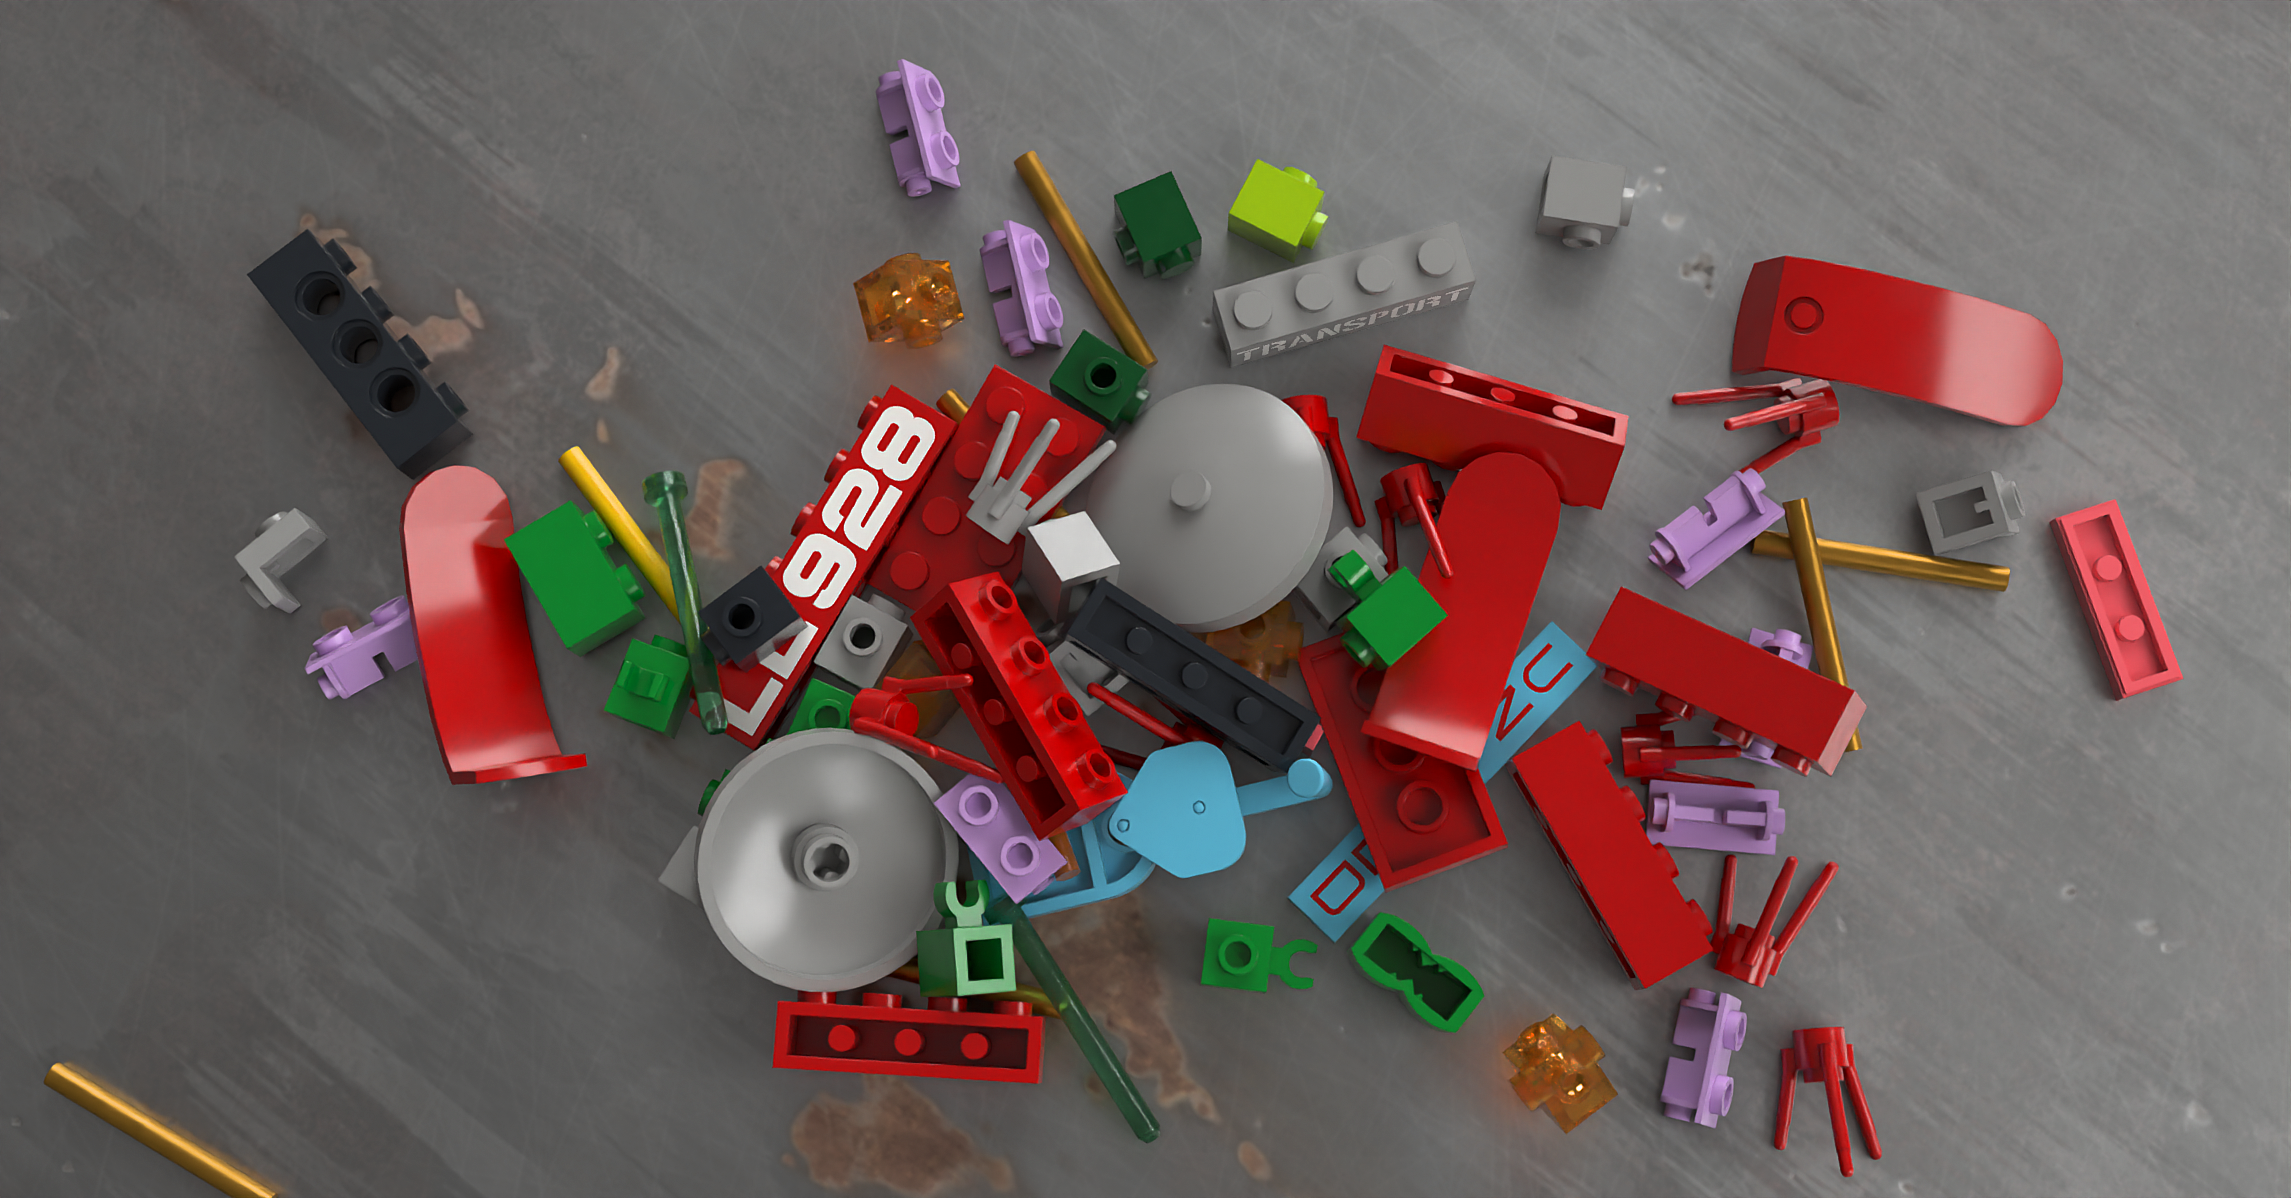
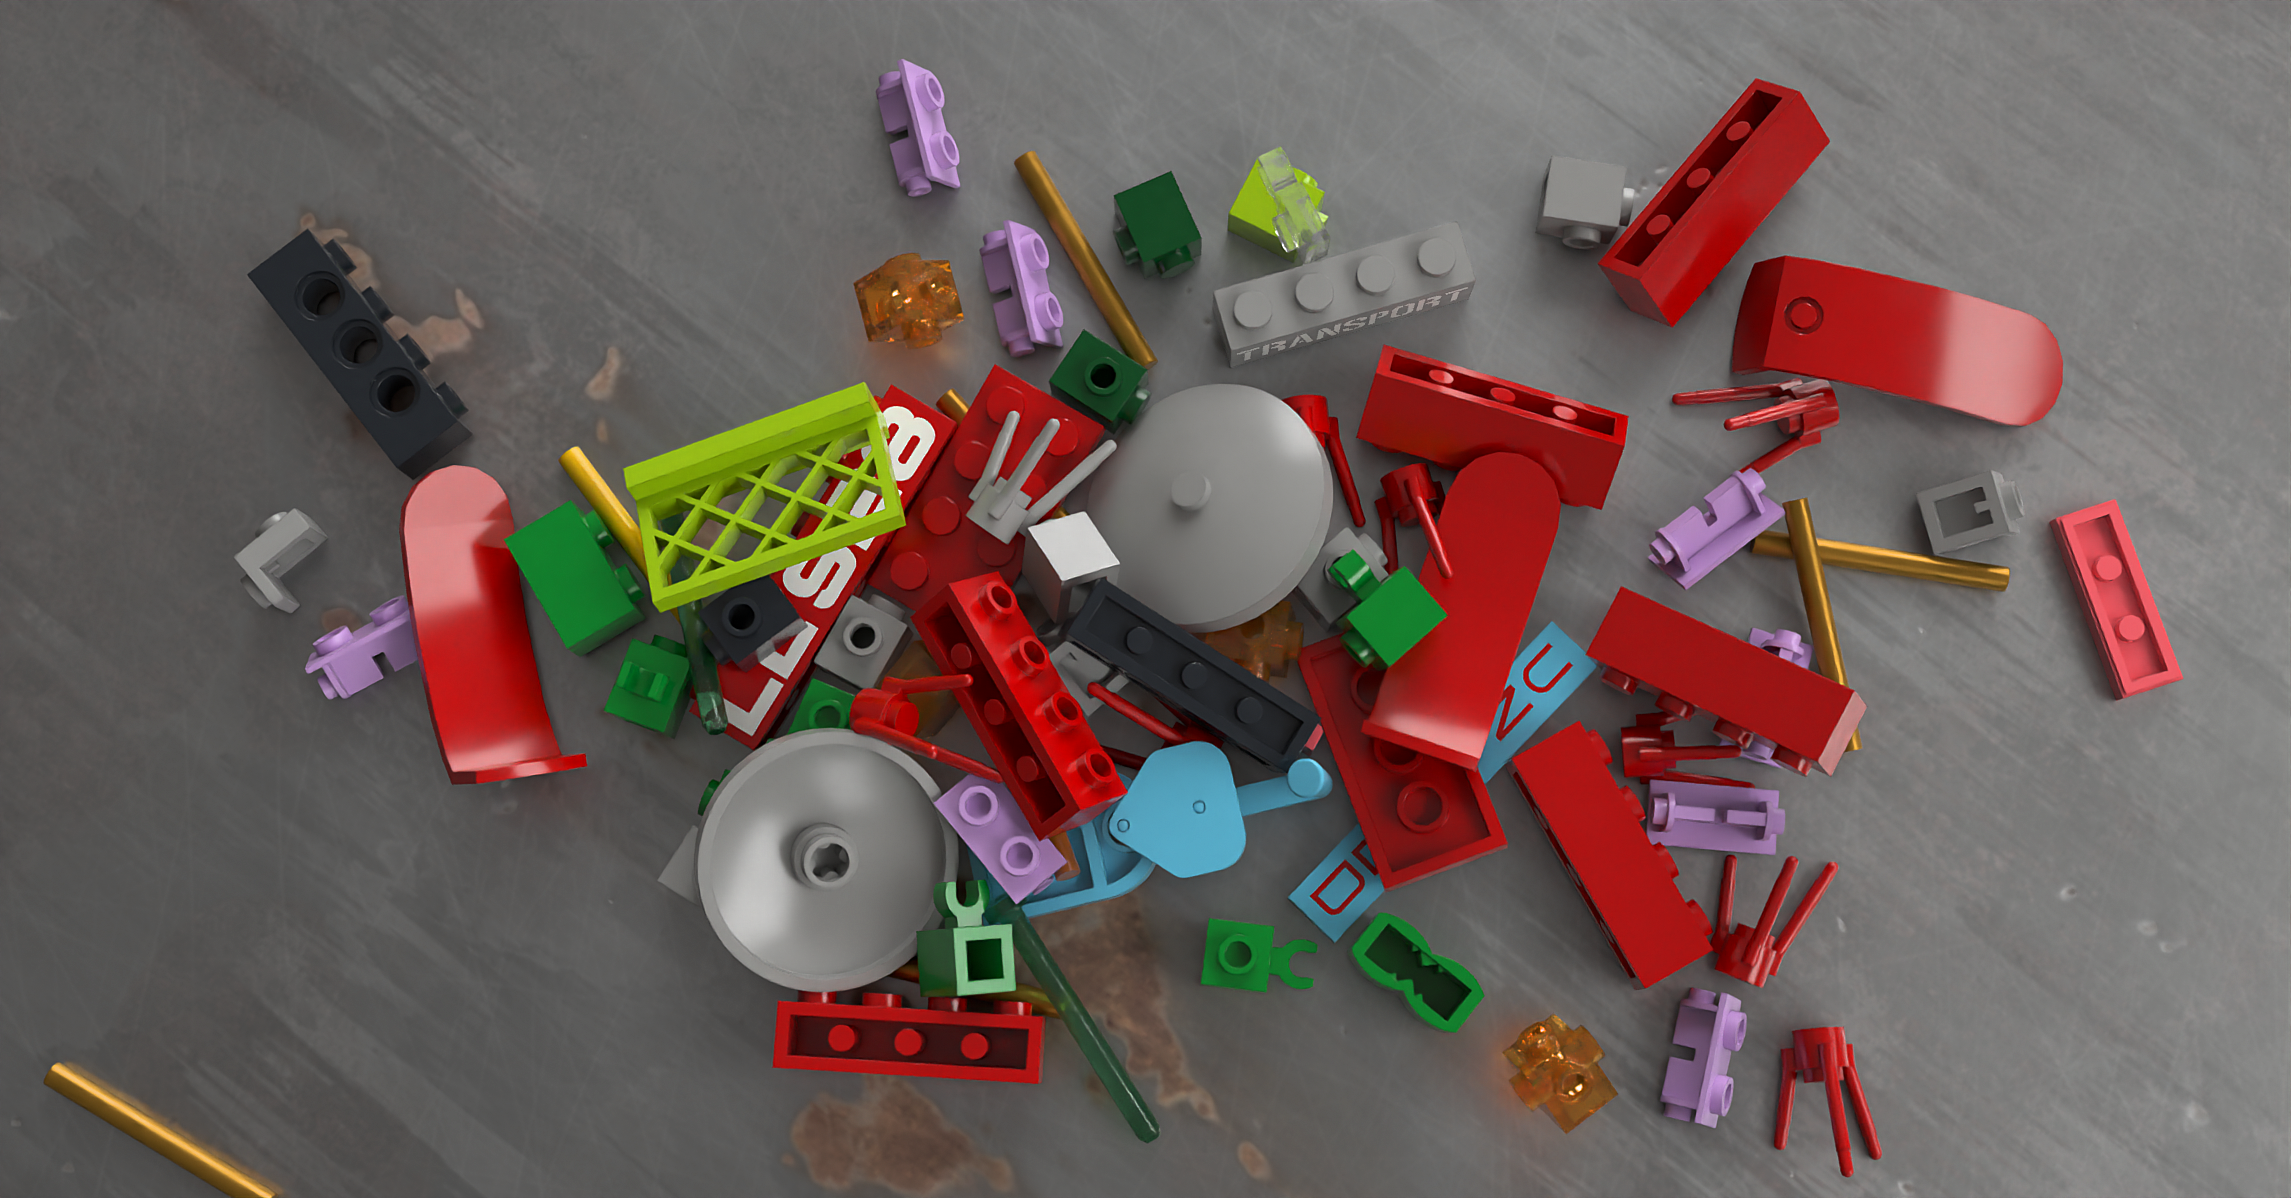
(756, 460): none -> lime fence
(1297, 219): none -> clear plate
(1714, 202): none -> red brick

